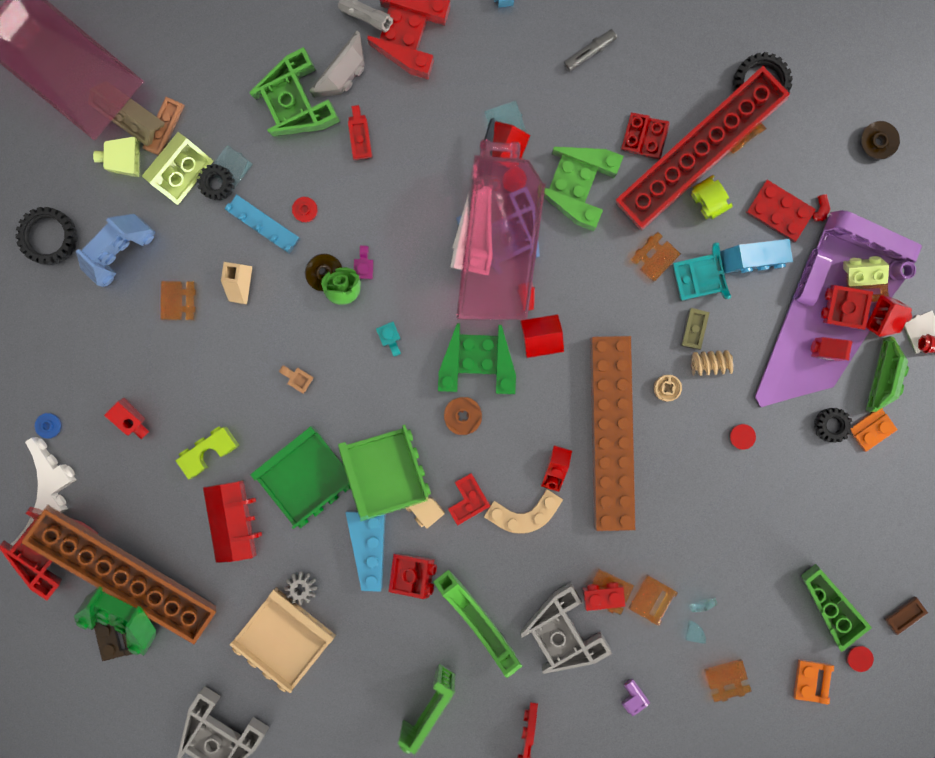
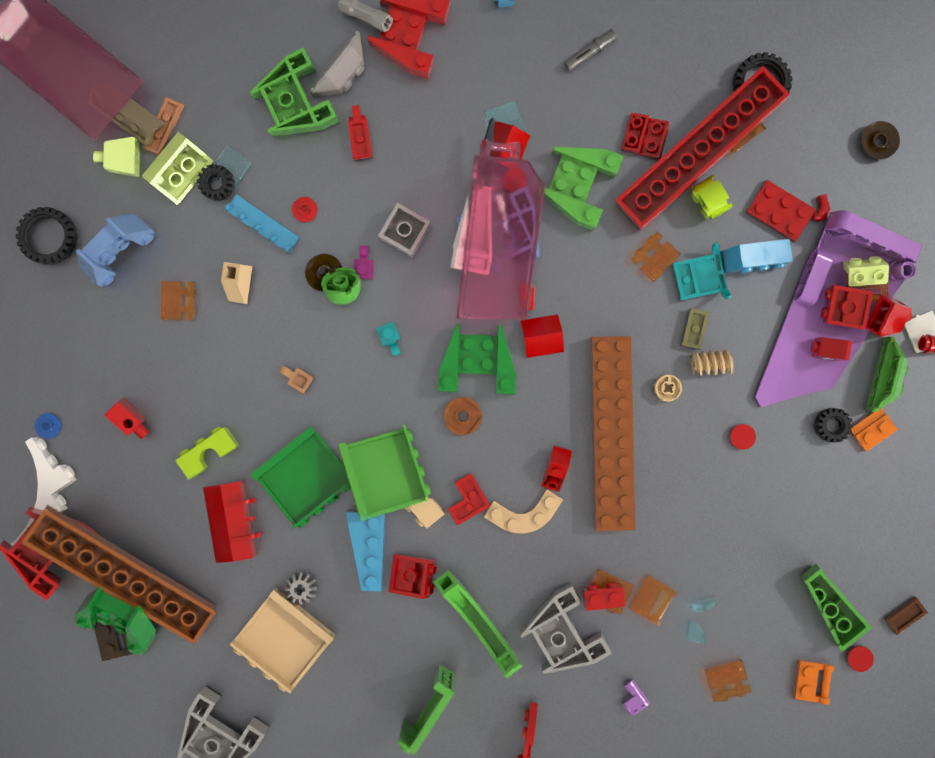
(404, 230): none -> light grey brick

